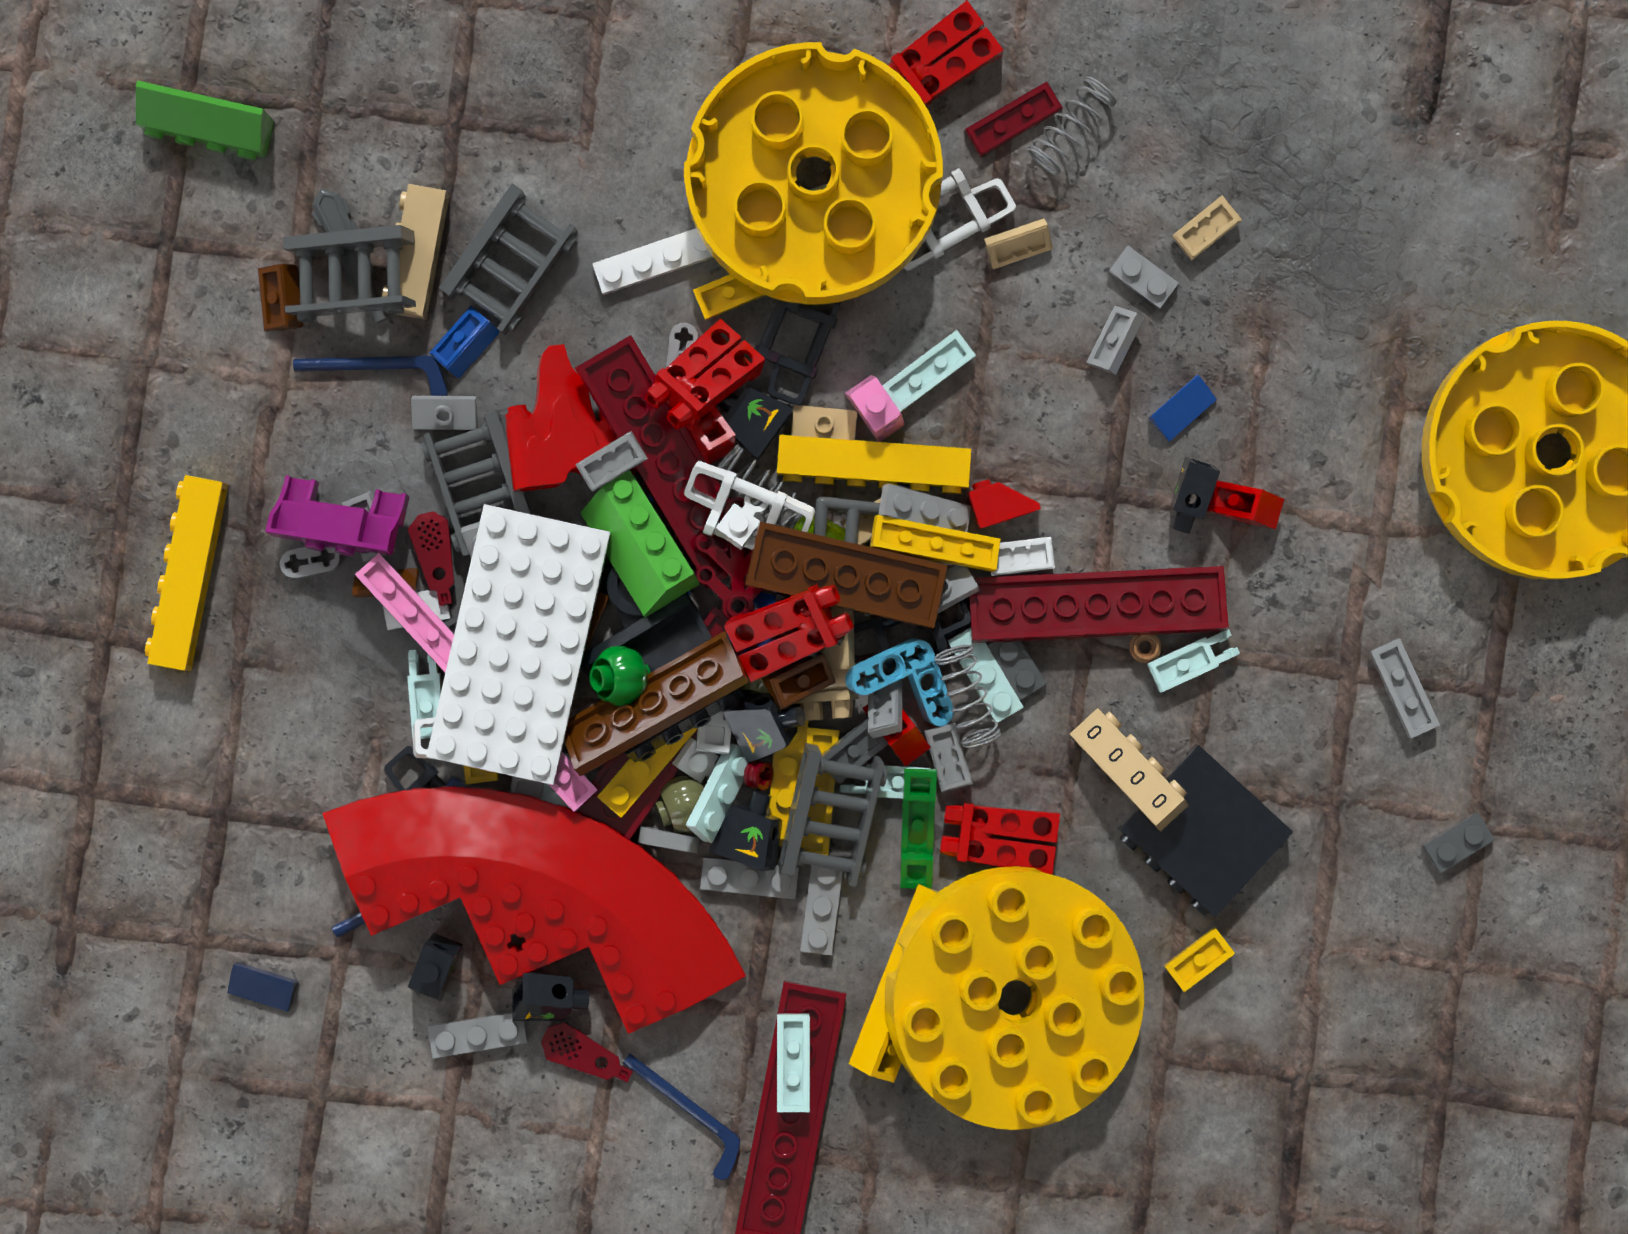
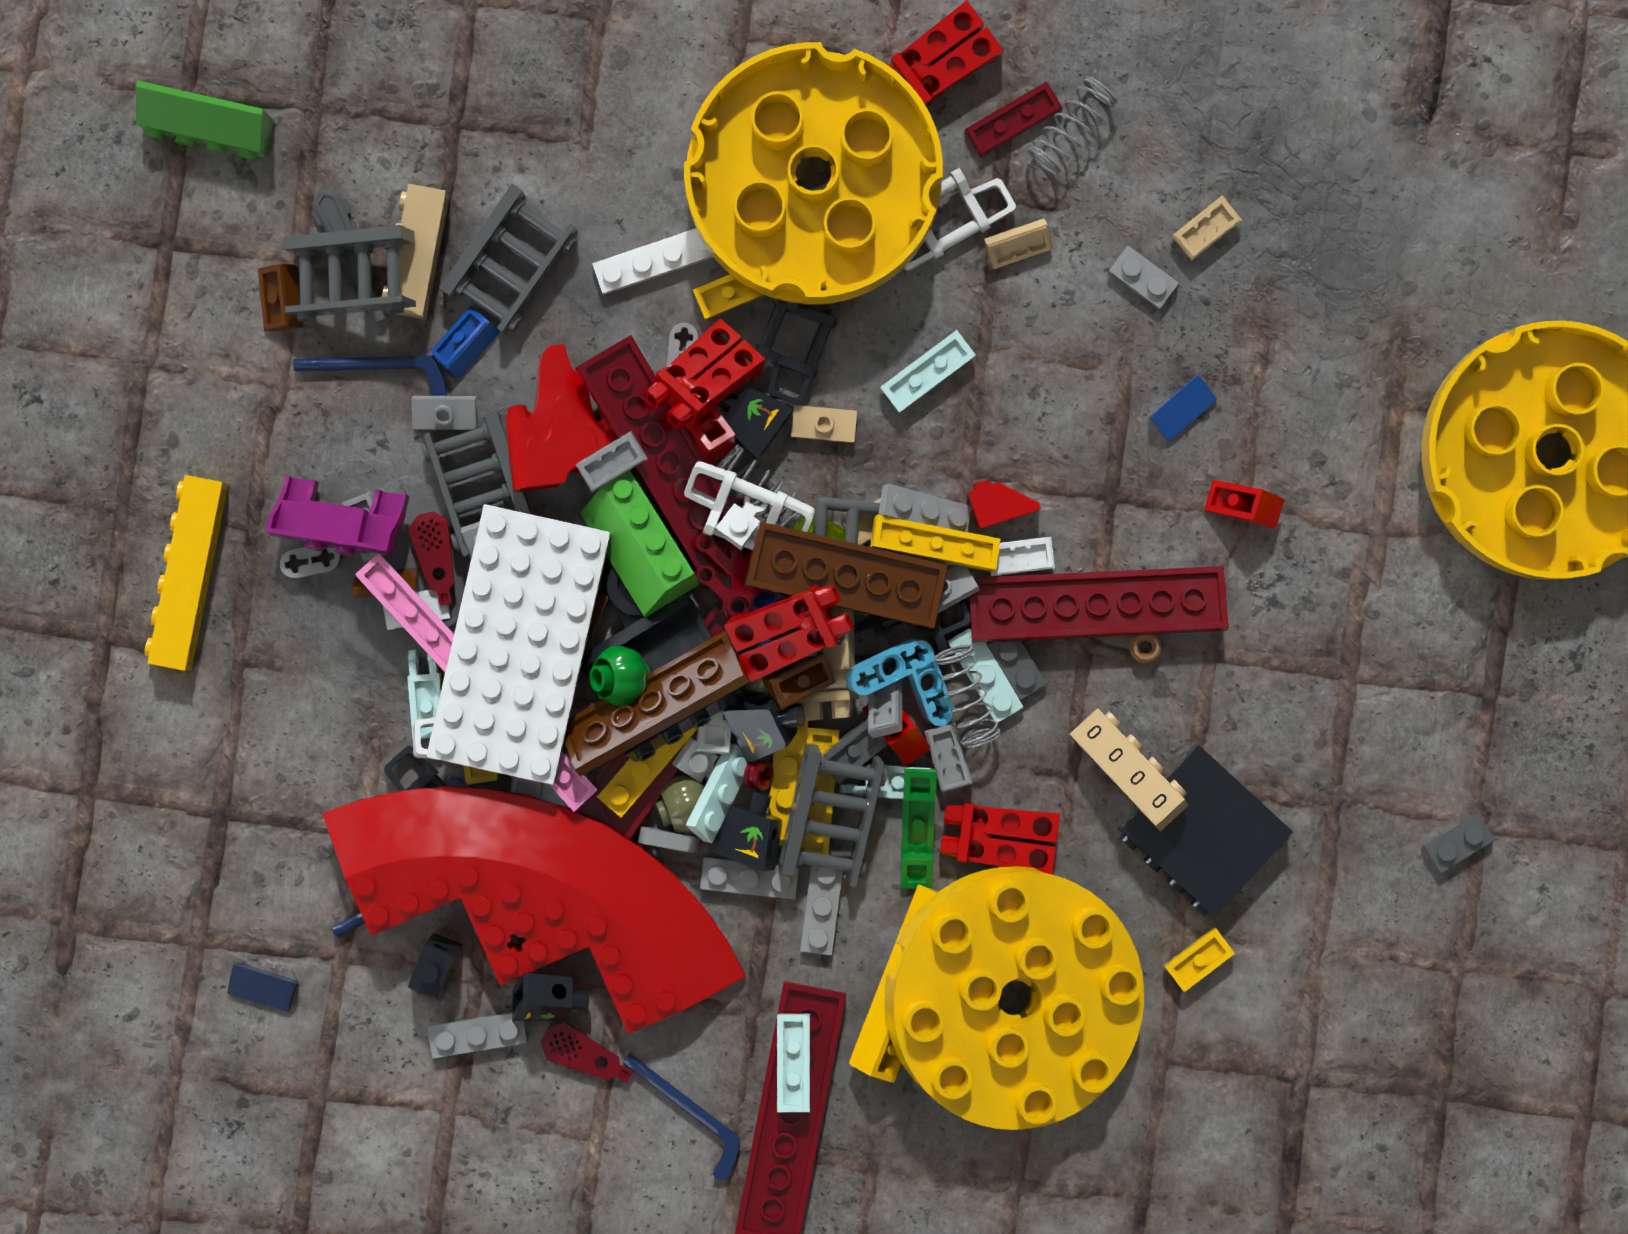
(873, 462): yellow brick -> none
(875, 408): bright pink torso -> none
(1115, 340): light grey plate -> none
(1189, 661): light aqua hinge -> none
(1198, 479): black torso -> none
(1404, 688): light grey plate -> none

